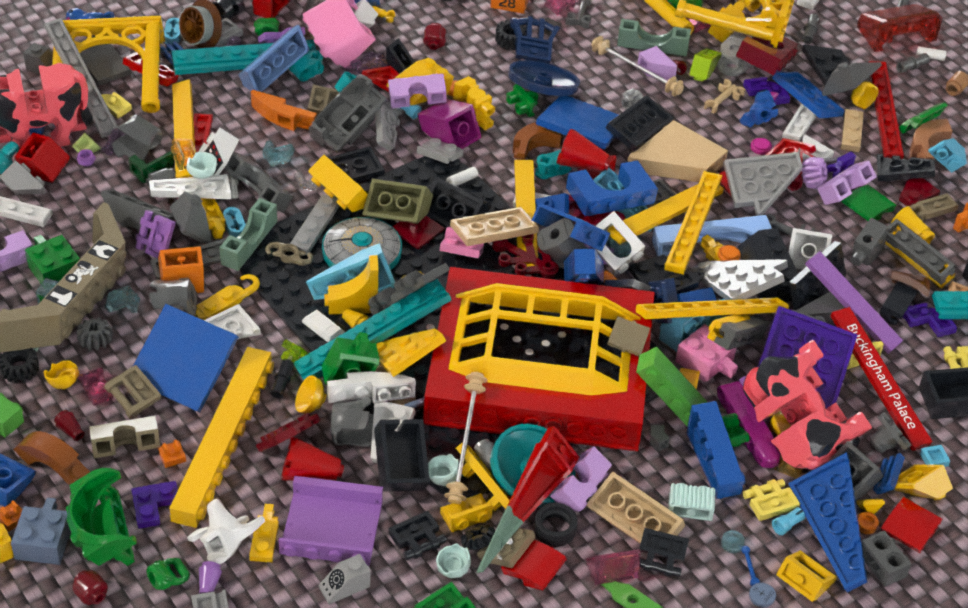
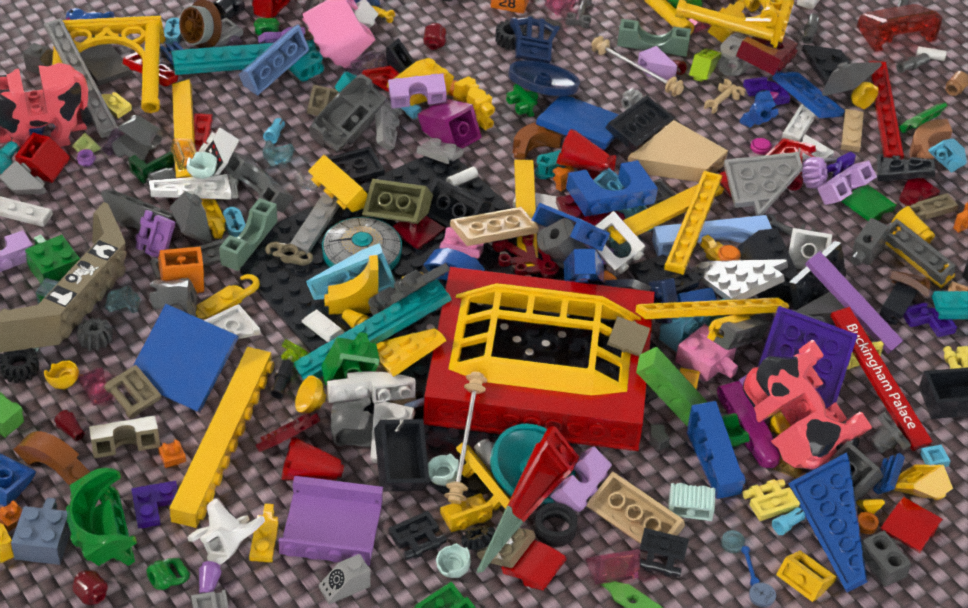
(273, 132): none -> medium azure pin
(279, 113): orange slope -> none
(452, 258): none -> blue brick
(558, 202): blue plate -> none
(561, 177): none -> orange tile

